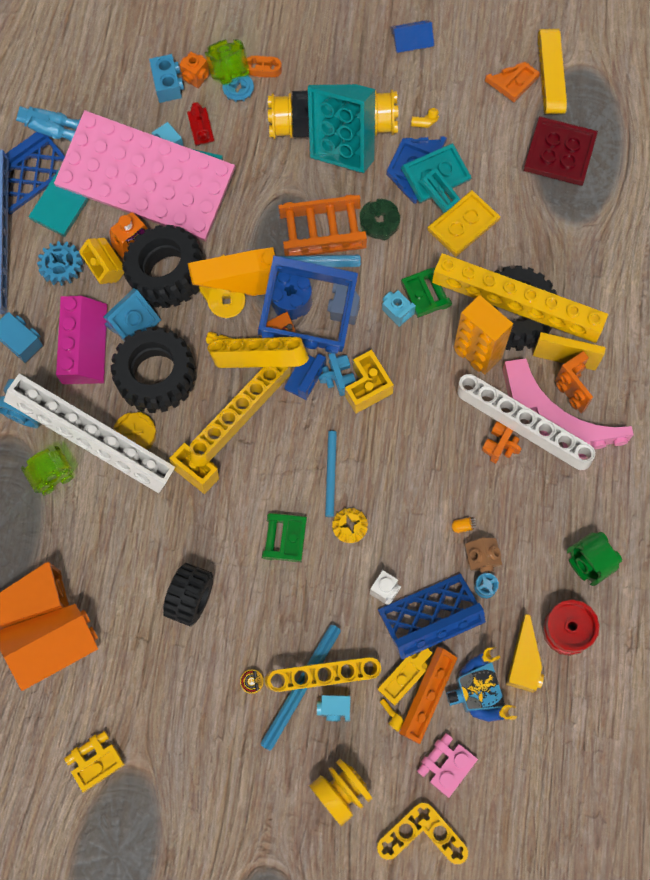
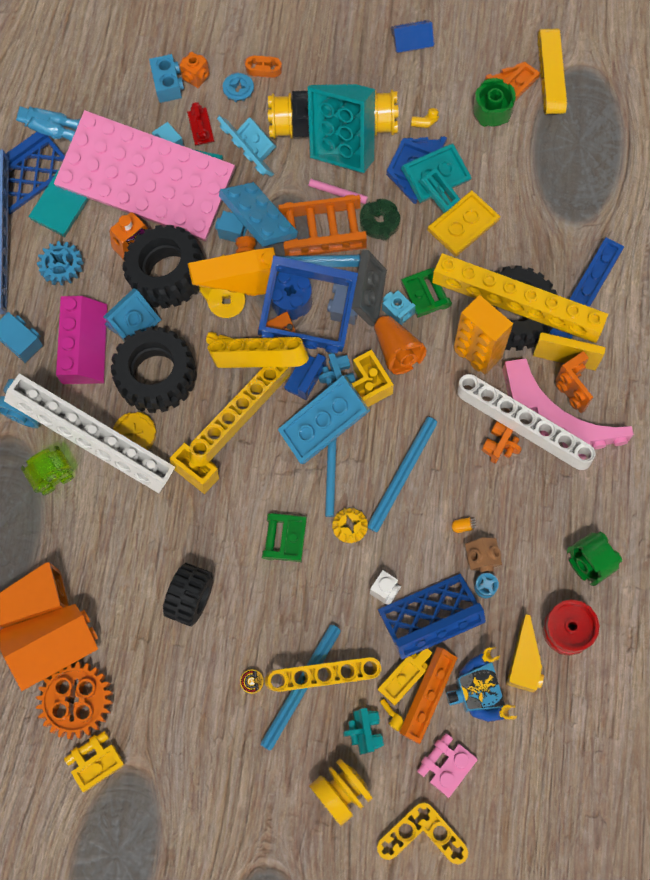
(95, 701): none -> orange gear
(102, 260): yellow brick -> none
(227, 60): clear neon green brick -> none
(230, 227): none -> dark azure brick
(245, 243): none -> orange wheel
(252, 140): none -> medium azure bracket
(258, 214): none -> dark azure plate
(323, 419): none -> dark azure plate
(334, 707): medium azure brick -> none
(335, 190): none -> bright pink bar
(361, 731): none -> teal hips
(369, 288): none -> dark grey tile
(398, 345): none -> orange cone
(402, 474): none -> dark azure axle
(494, 102): none -> green brick
(560, 151): dark red plate -> none
(594, 277): none -> blue plate

